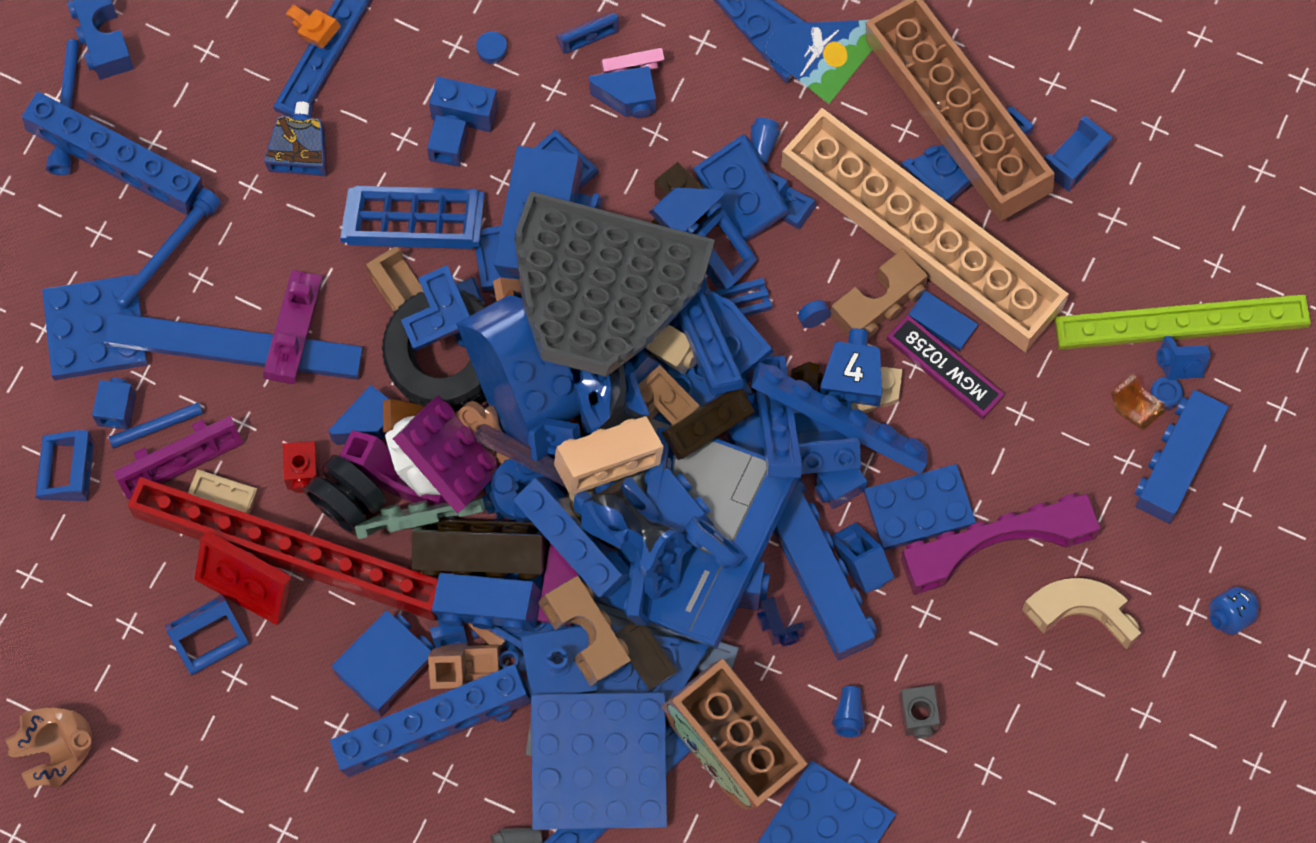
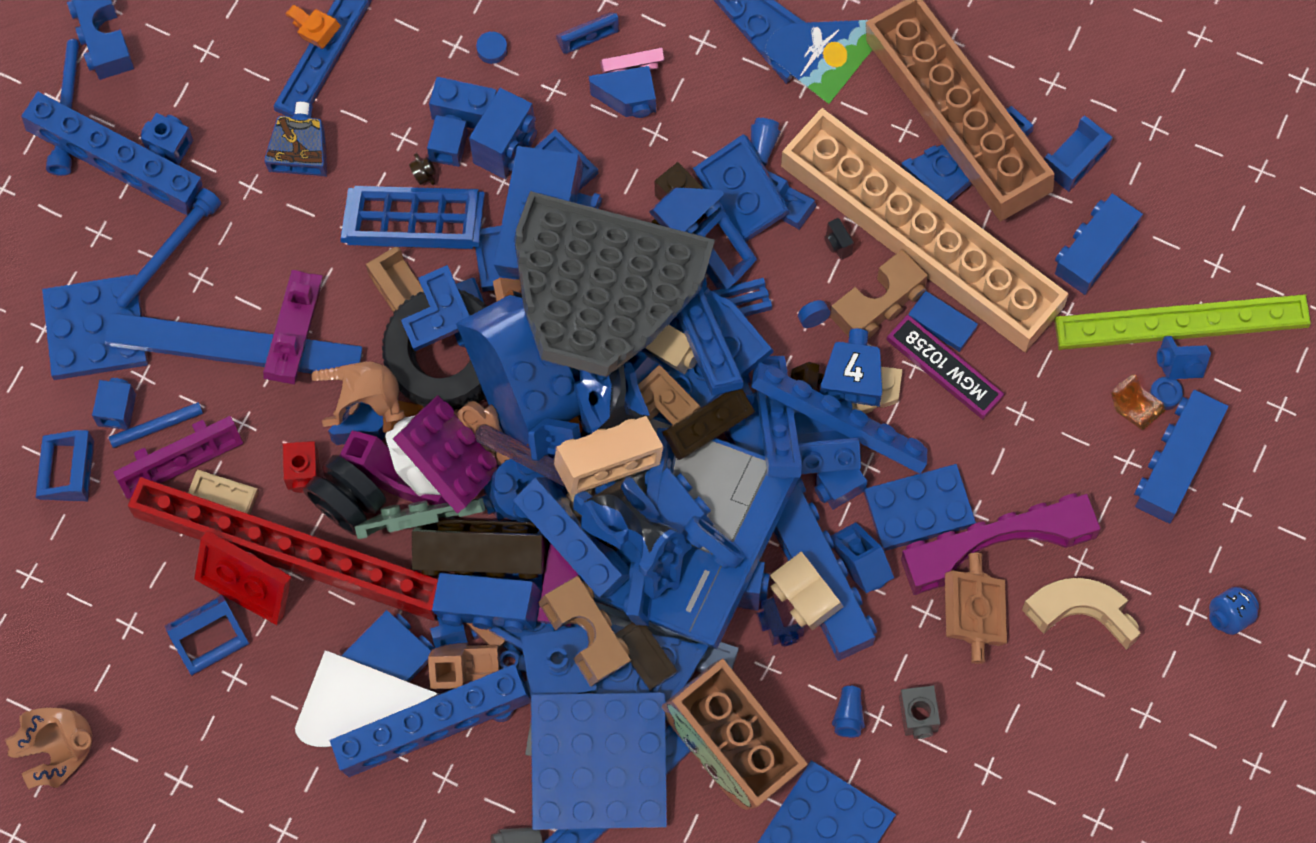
(167, 137): none -> blue brick
(349, 697): none -> white sticker
(363, 383): none -> nougat piece
(422, 169): none -> dark brown plate
(502, 128): none -> blue brick
(806, 592): none -> tan brick
(838, 239): none -> black plate
(975, 608): none -> nougat plate
(1097, 243): none -> blue brick

